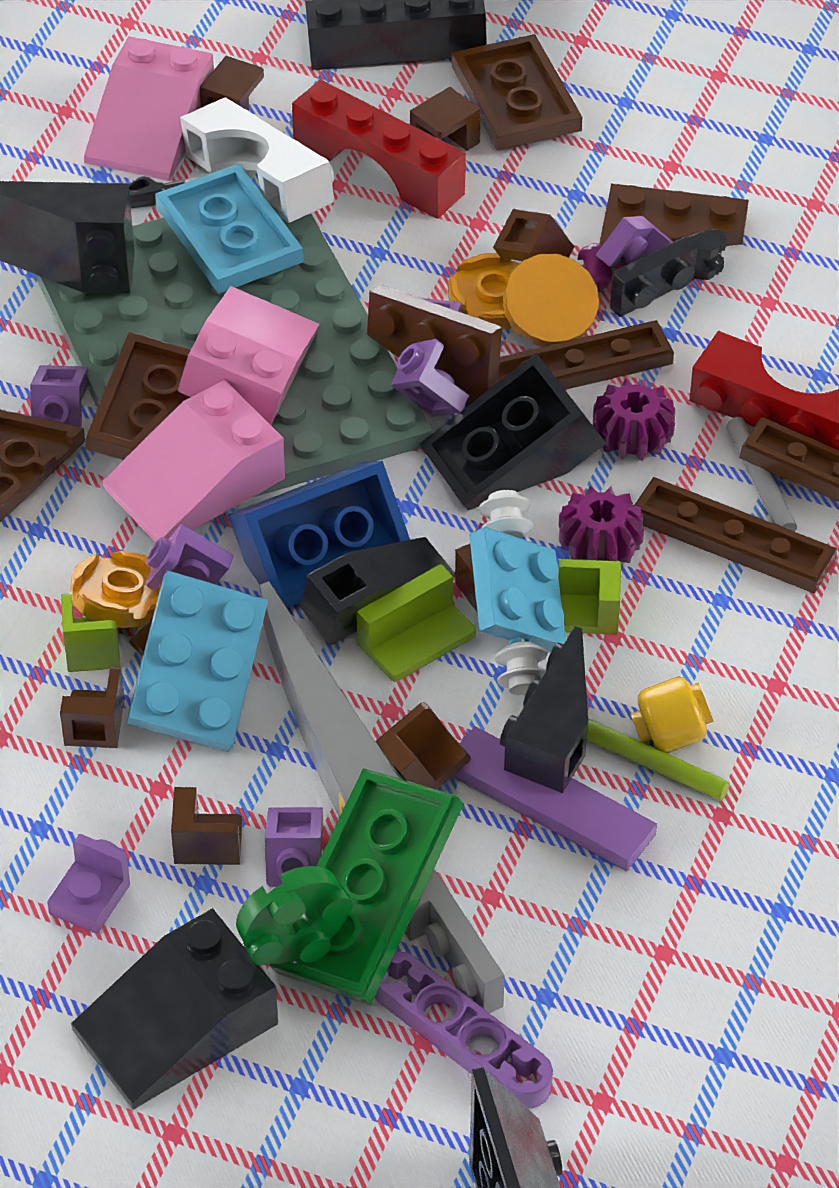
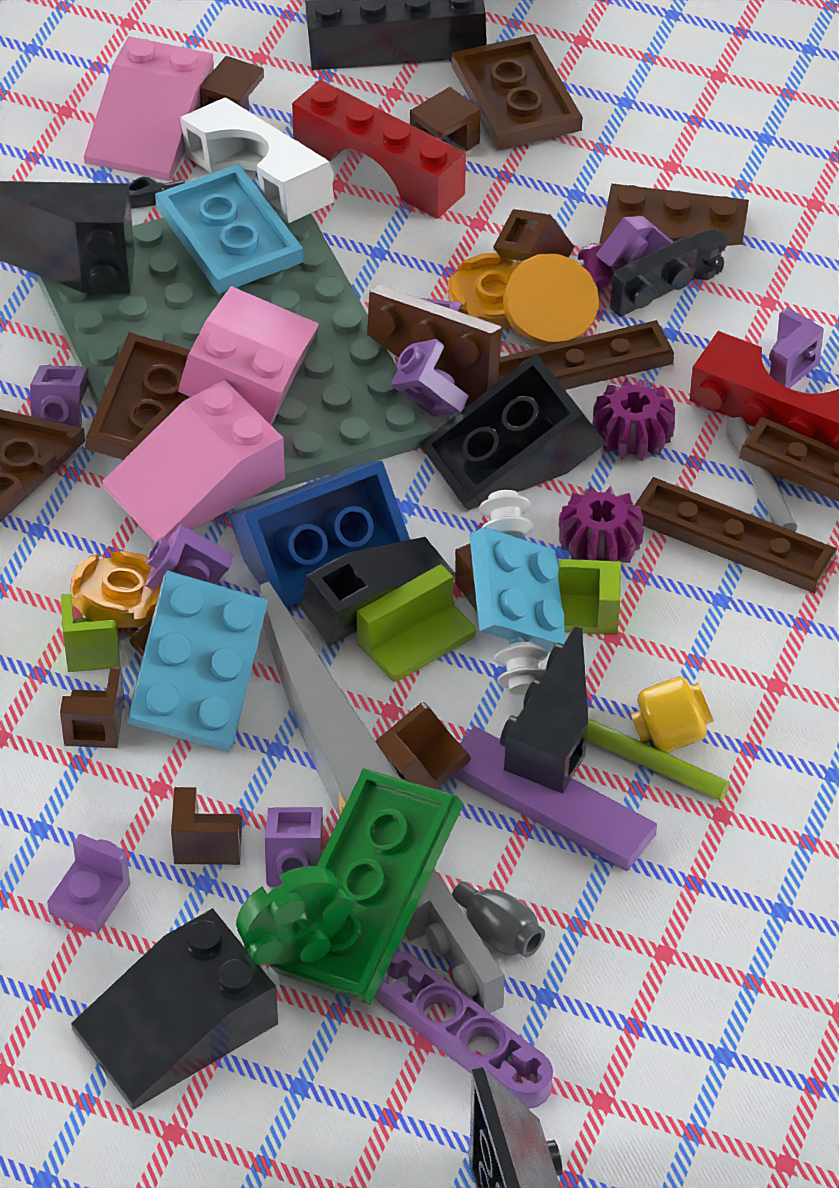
(501, 919): none -> dark grey plant
(796, 348): none -> medium lavender bracket

